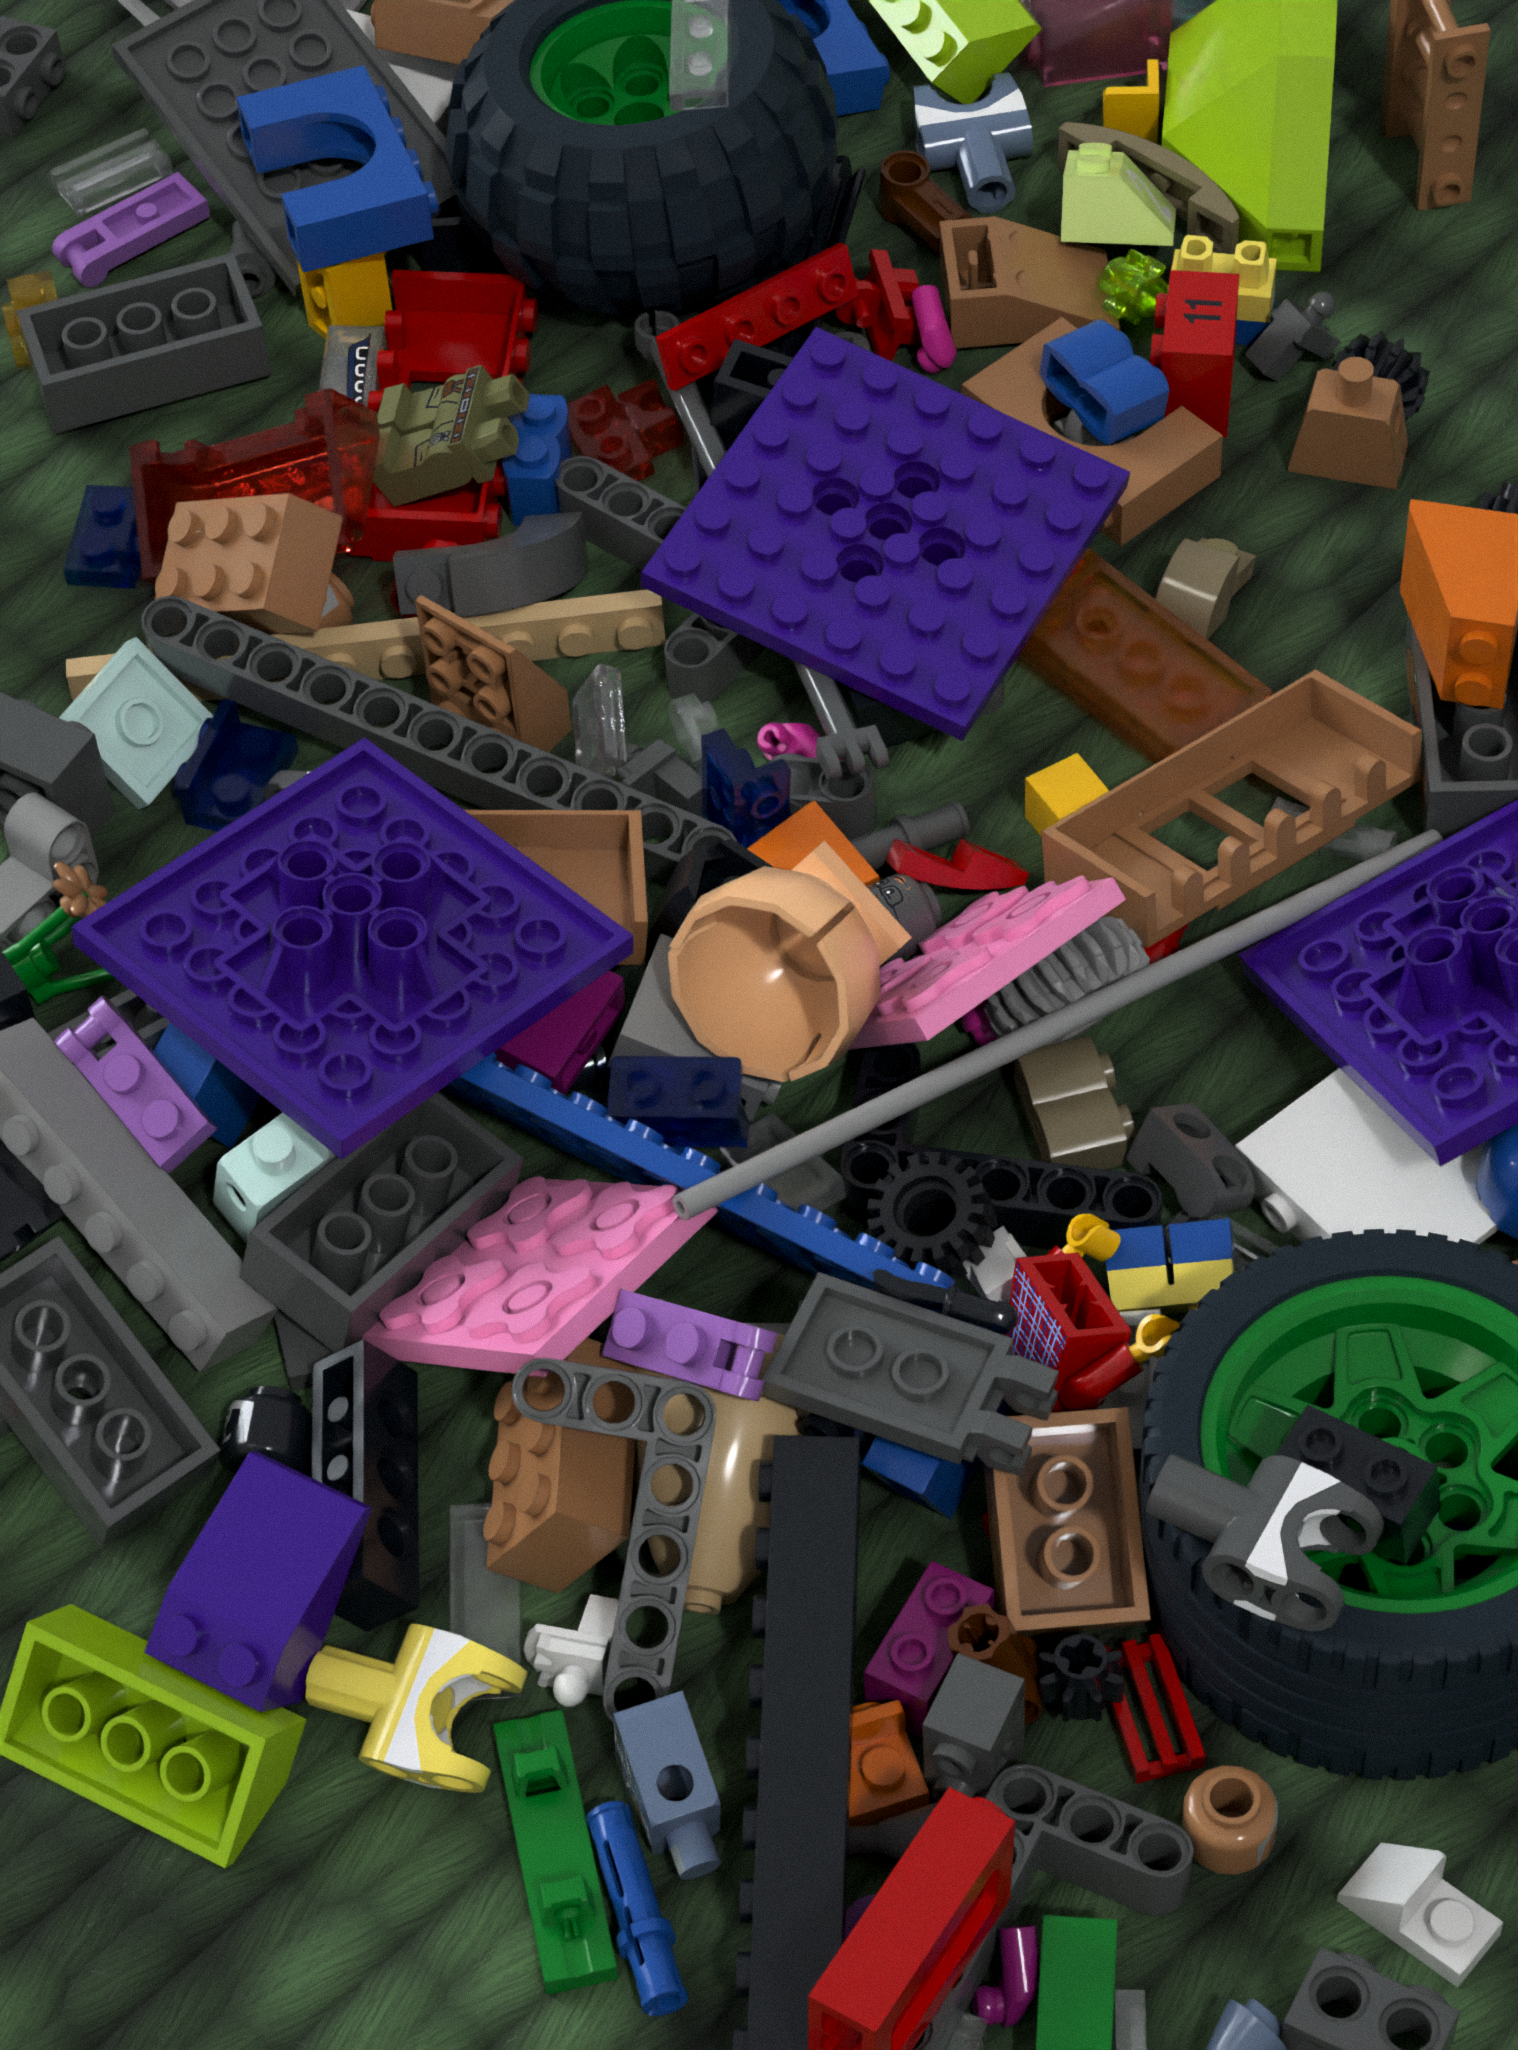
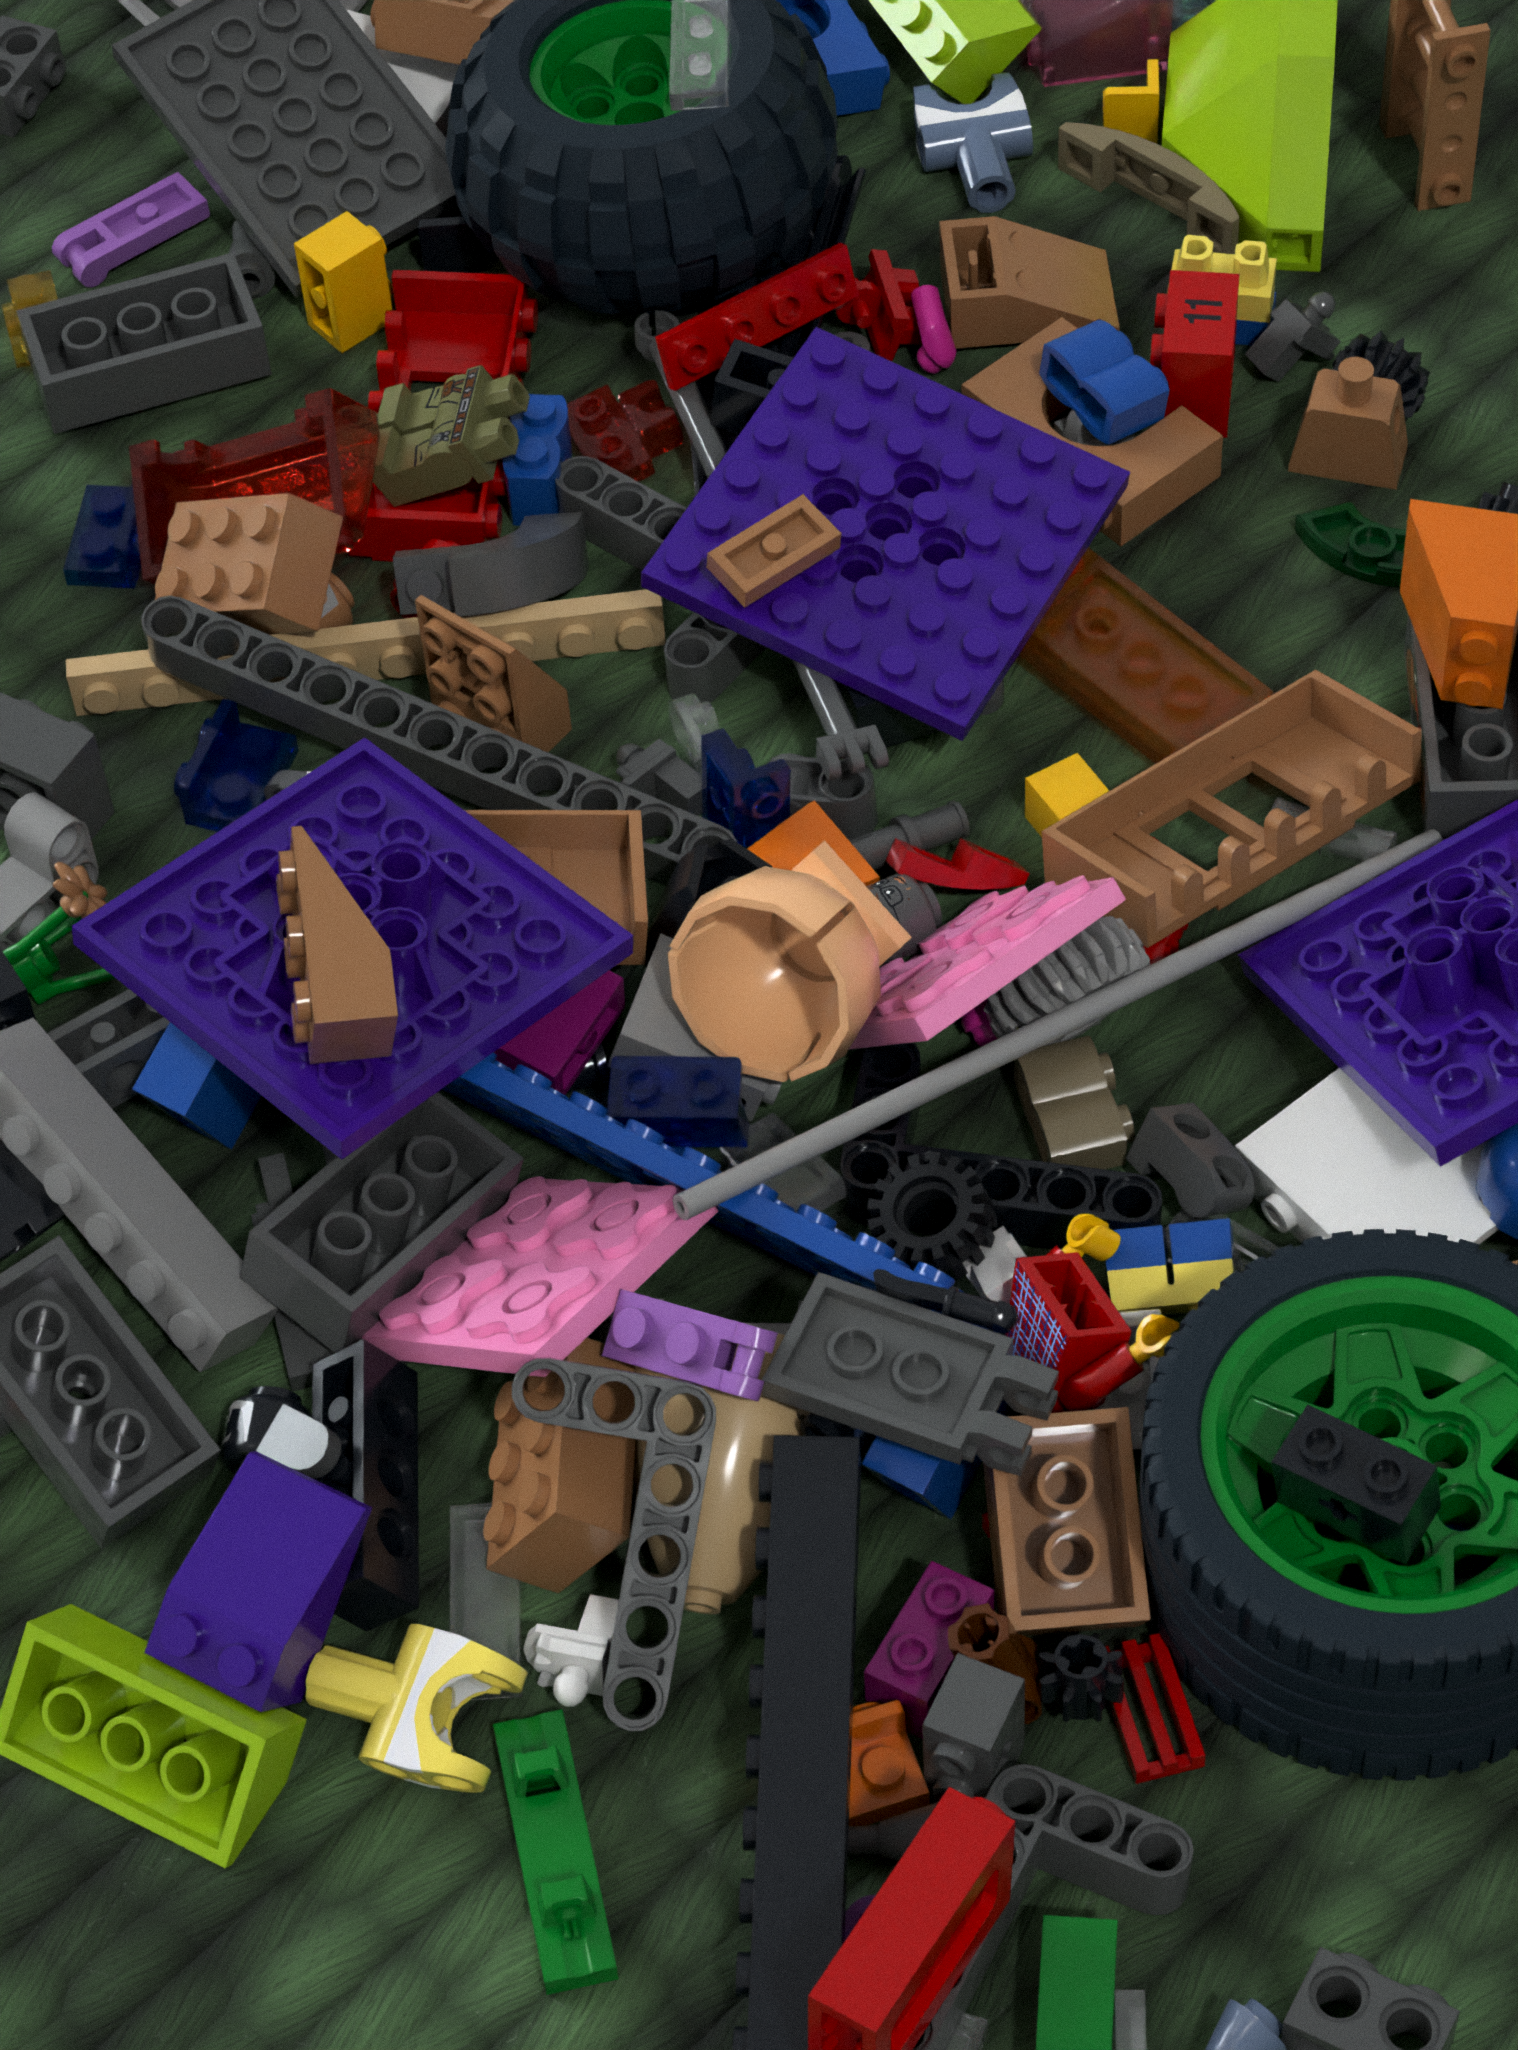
(111, 172): clear tile -> none
(137, 1085): medium lavender plate -> none
(140, 720): light aqua tile -> none
(266, 1172): light aqua torso -> none
(301, 1443): none -> tile
(344, 967): none -> medium nougat slope
(348, 119): blue arch -> none
(351, 360): clear slope -> none
(600, 722): clear tile -> none
(644, 1933): blue pin -> none
(669, 1782): sand blue torso -> none
(773, 550): none -> medium nougat plate
(788, 738): dark pink arm -> none
(913, 198): reddish brown piece -> none
(1018, 1982): magenta arm -> none
(1112, 201): yellowish green slope -> none
(1132, 286): clear neon green gear -> none
(1203, 581): dark tan brick -> none
(1230, 1819): medium nougat head -> none
(1266, 1530): dark grey connector -> none
(1354, 543): none -> dark green tile
(1411, 1904): white slope -> none

